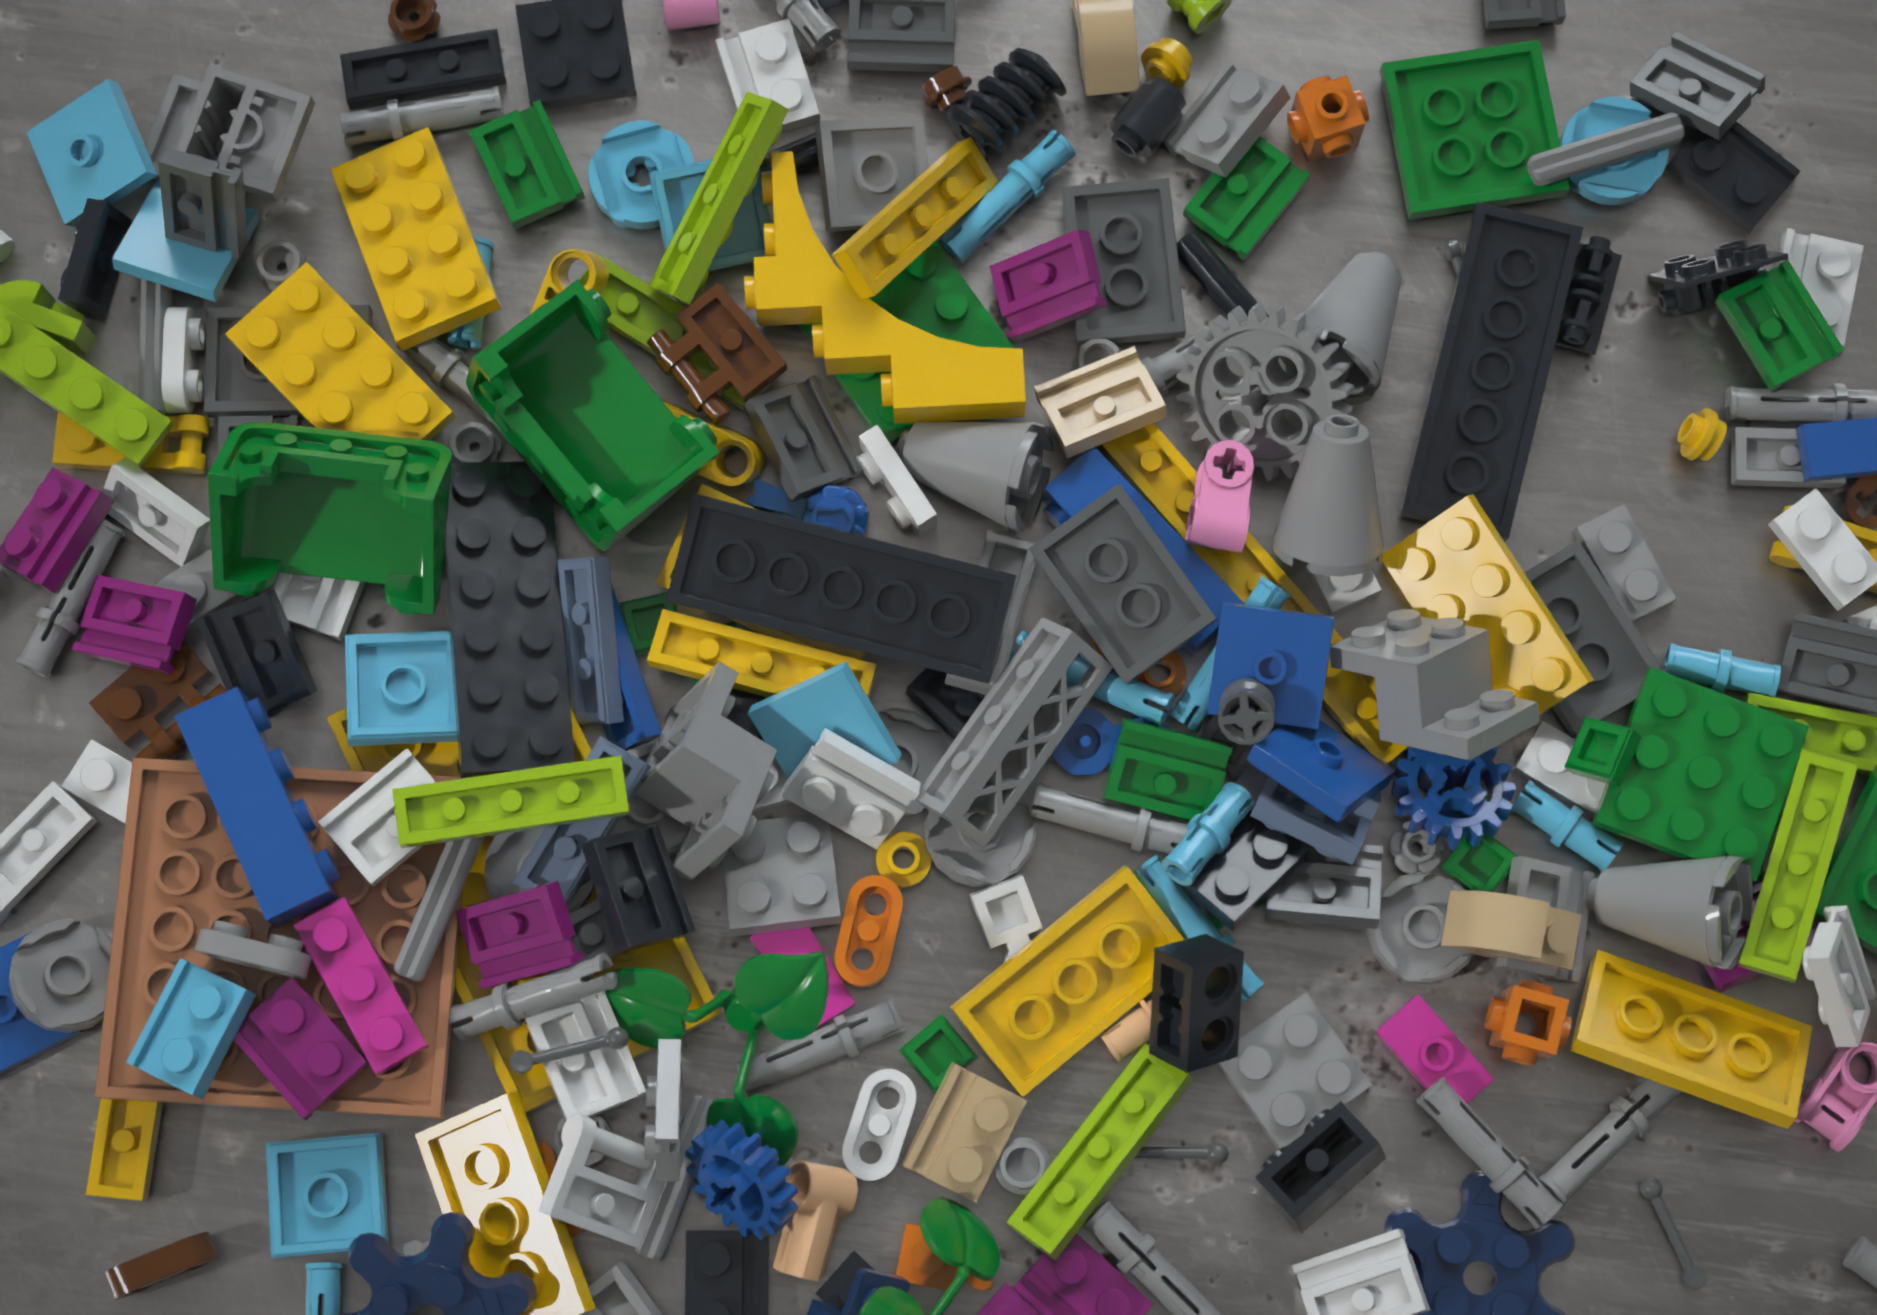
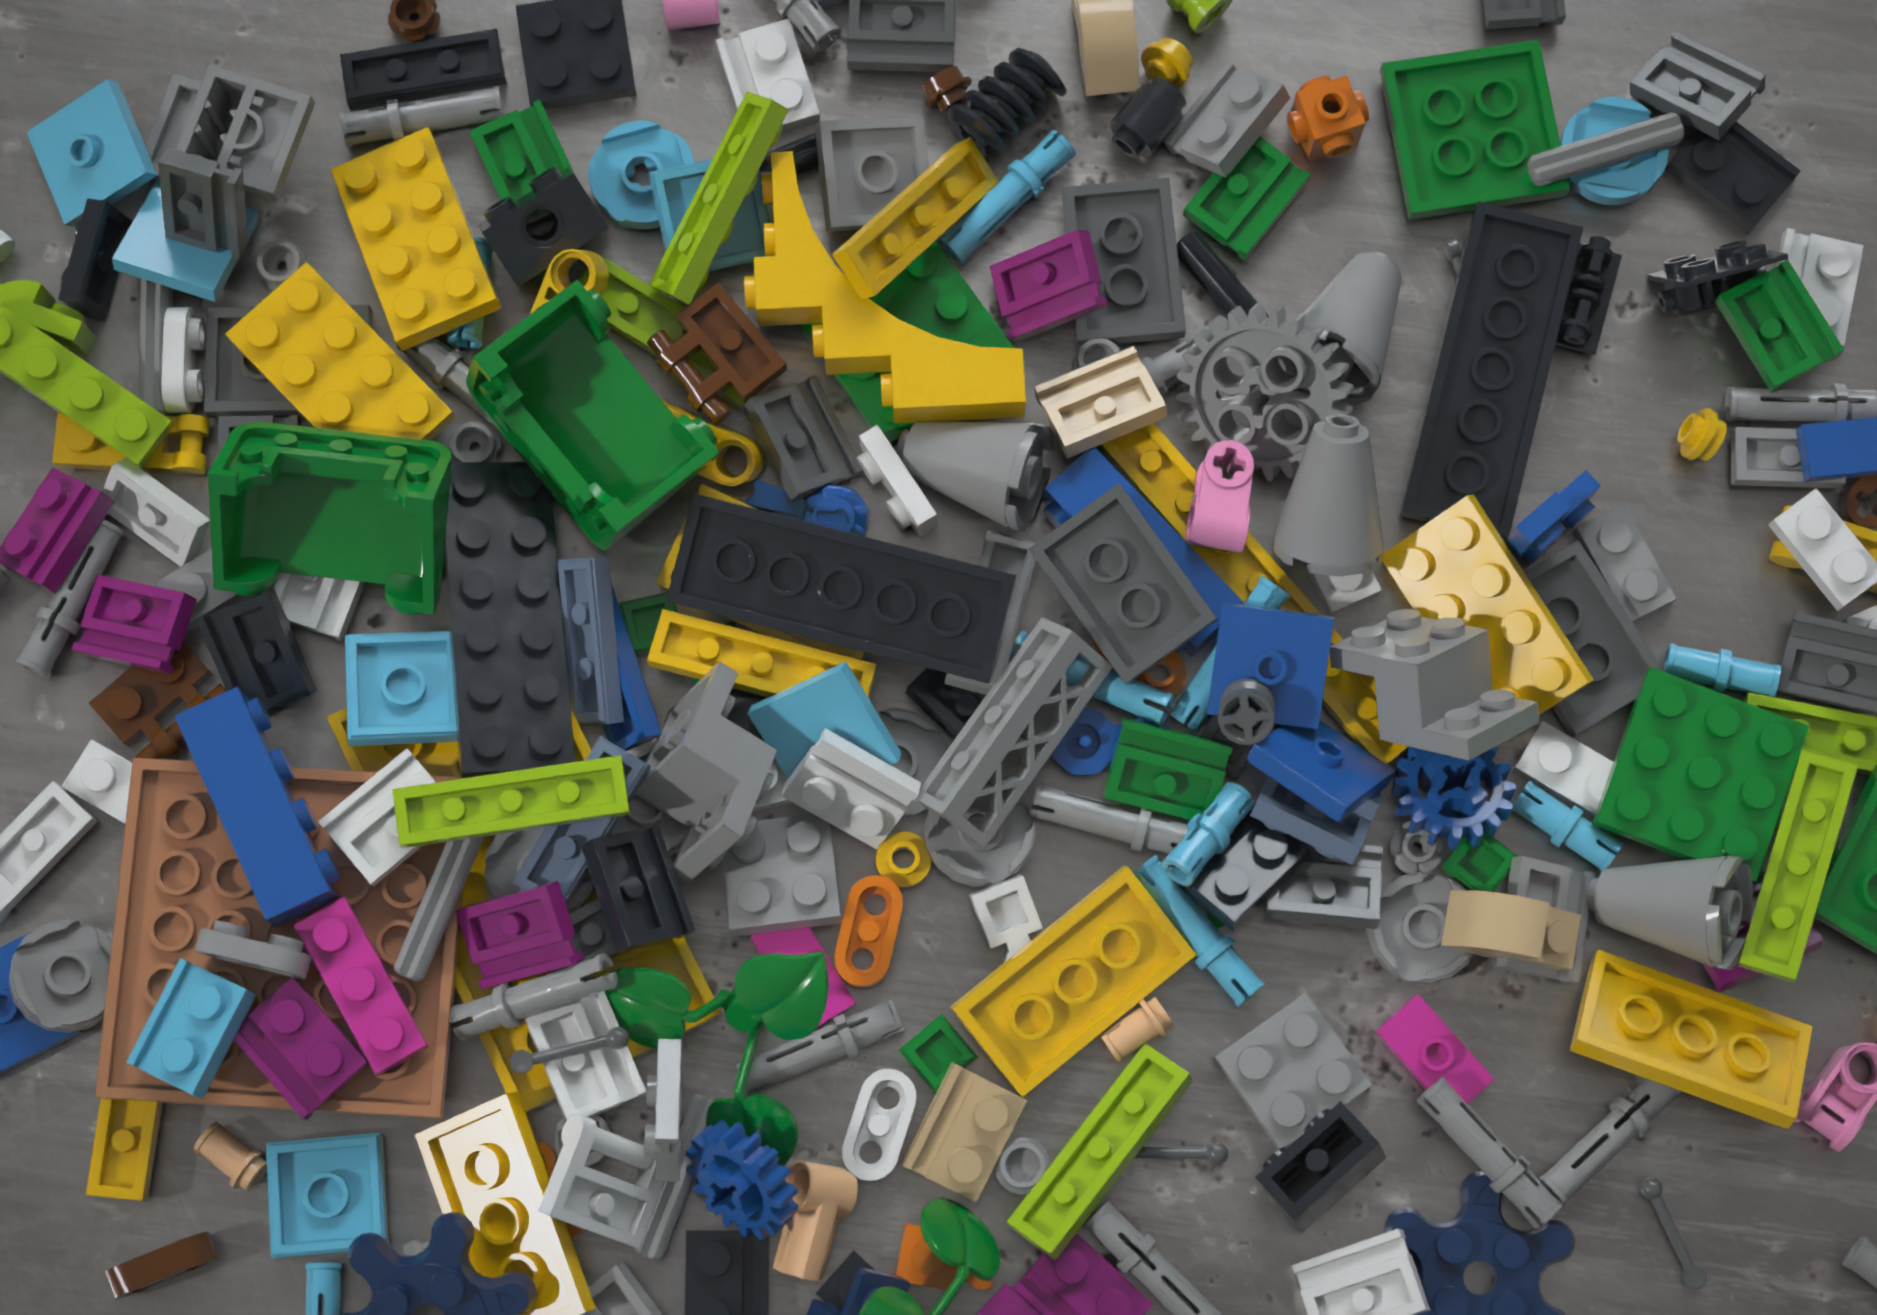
(231, 1157): none -> light nougat pin
(530, 254): none -> black brick
(1196, 1002): black brick -> none
(1544, 525): none -> blue plate
(1547, 1017): orange brick -> none
(1602, 751): green tile -> none
(1840, 977): white plate -> none

